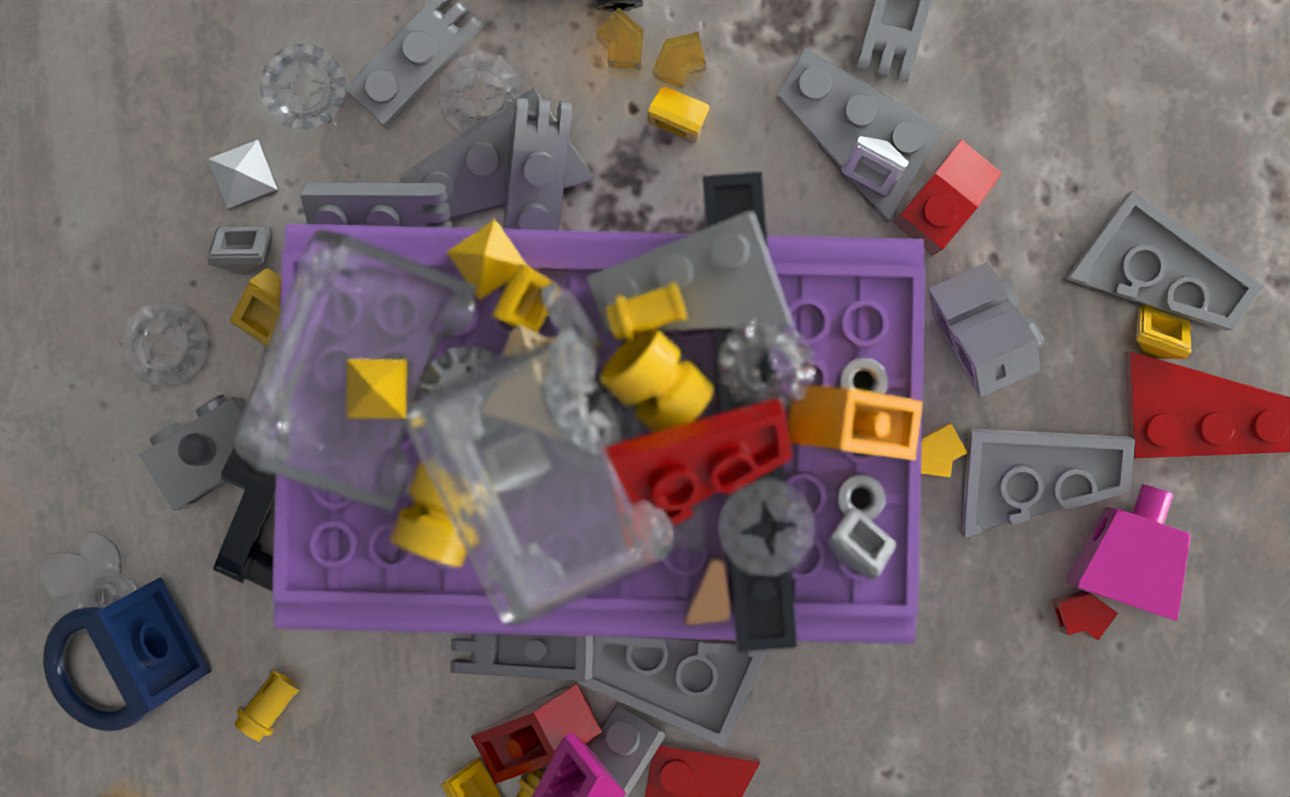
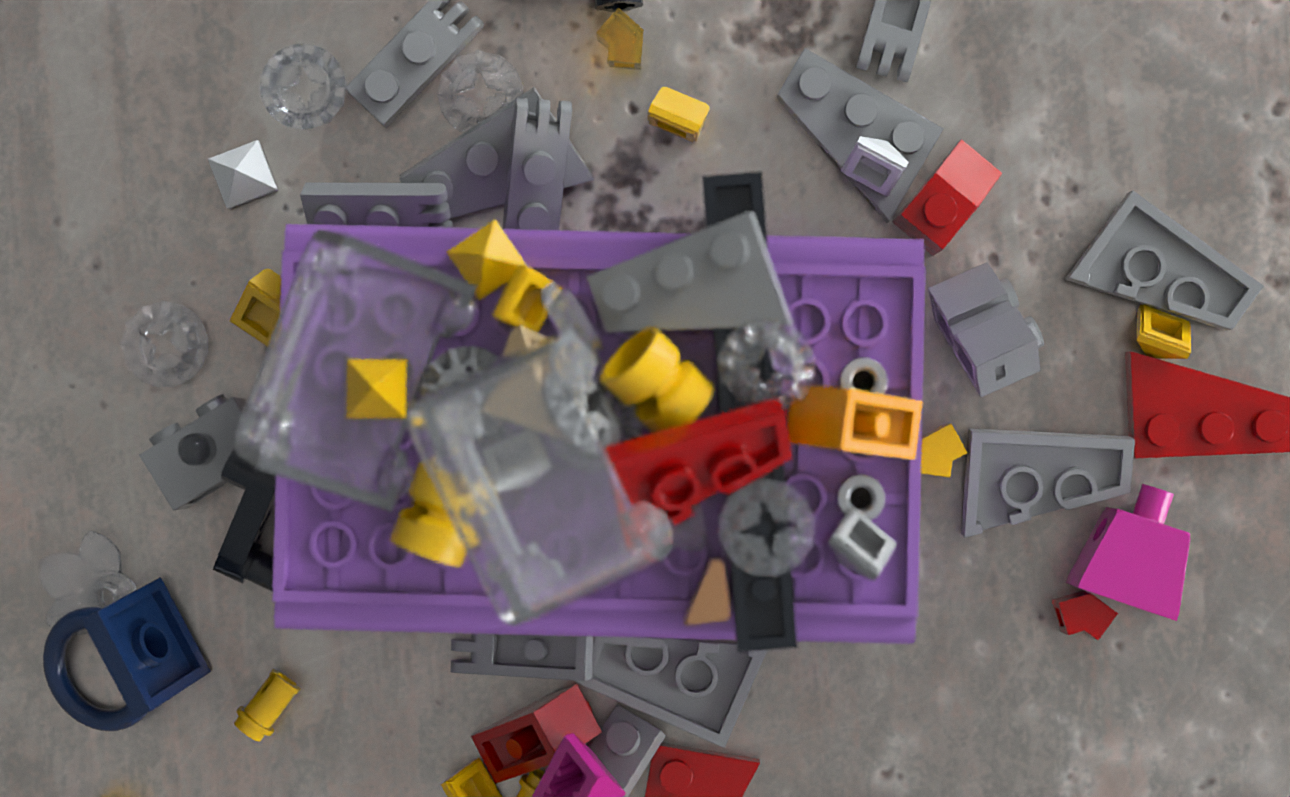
(239, 248): light grey slope -> none
(646, 312): yellow pin -> none
(679, 59): clear yellow piece -> none

